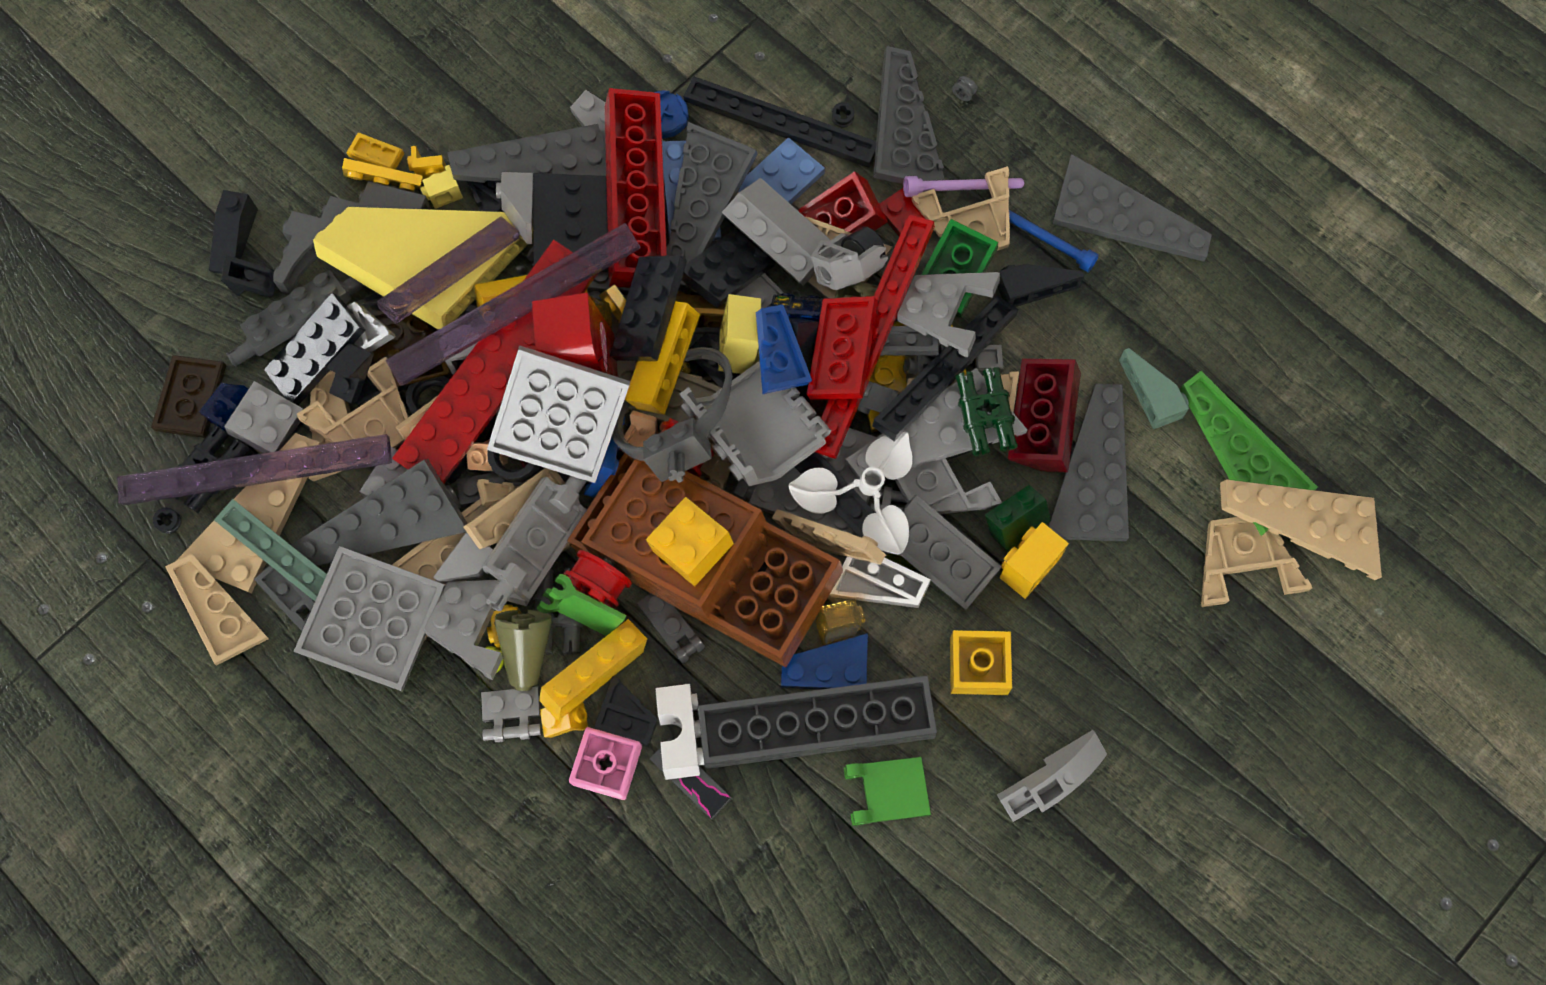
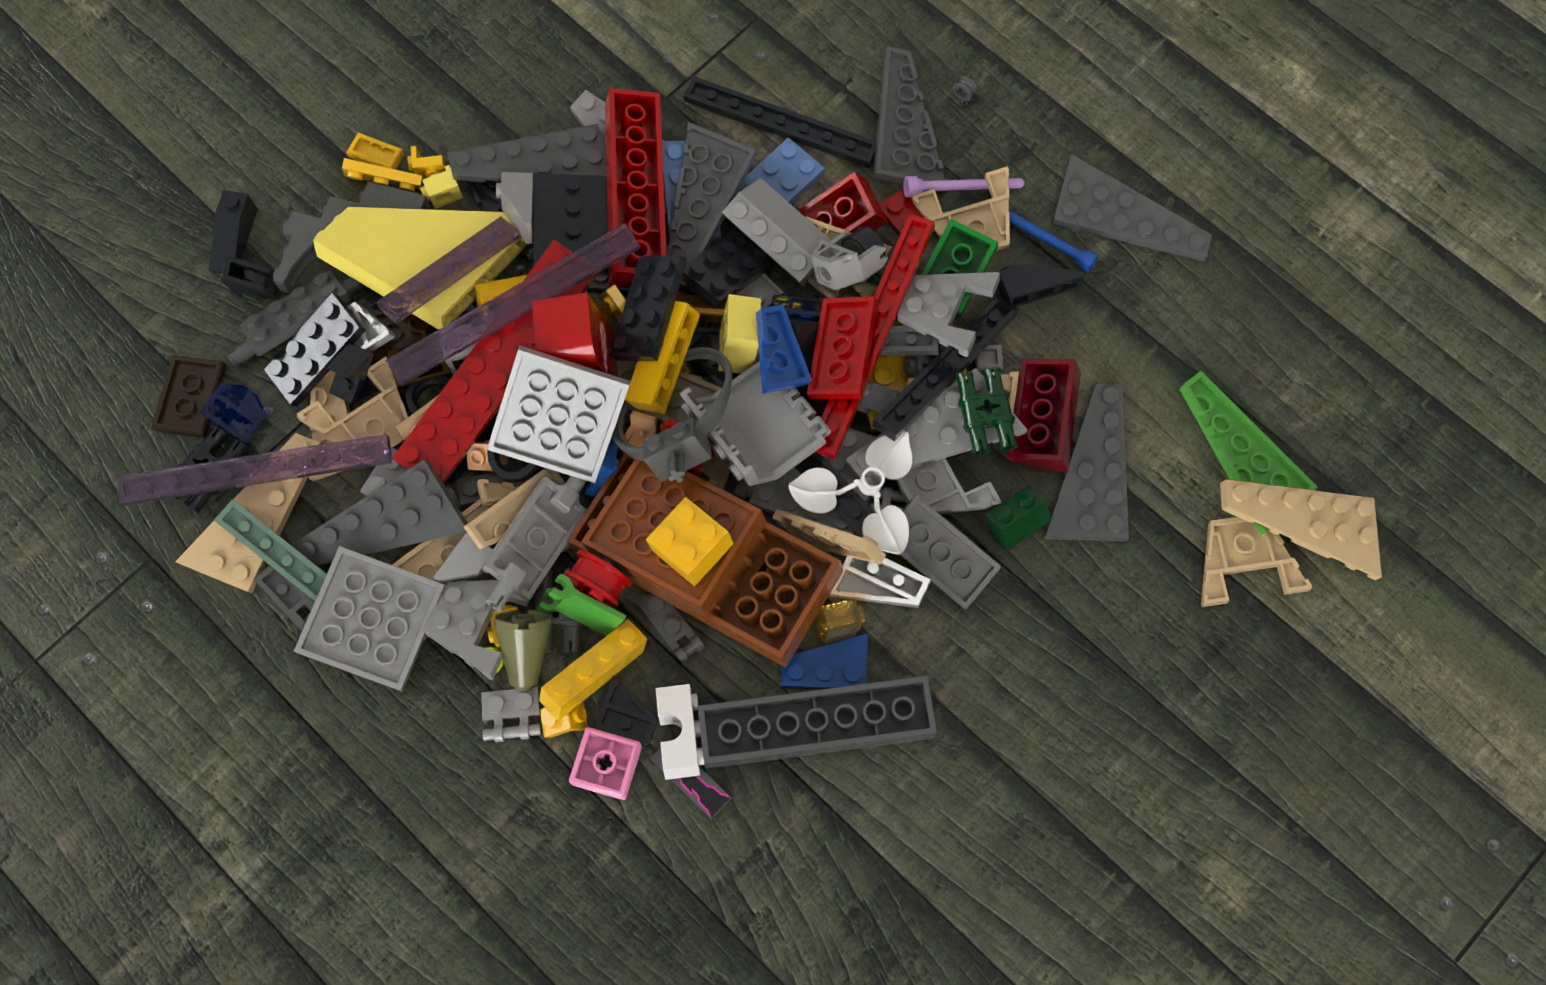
(160, 514): black bush -> none
(215, 614): tan wing -> none
(263, 419): light grey brick -> none
(673, 114): blue tile -> none
(849, 111): black bush -> none
(891, 790): bright green flag -> none
(980, 662): yellow brick -> none
(1033, 560): yellow brick -> none
(1056, 780): light grey slope -> none
(1156, 393): sand green slope -> none

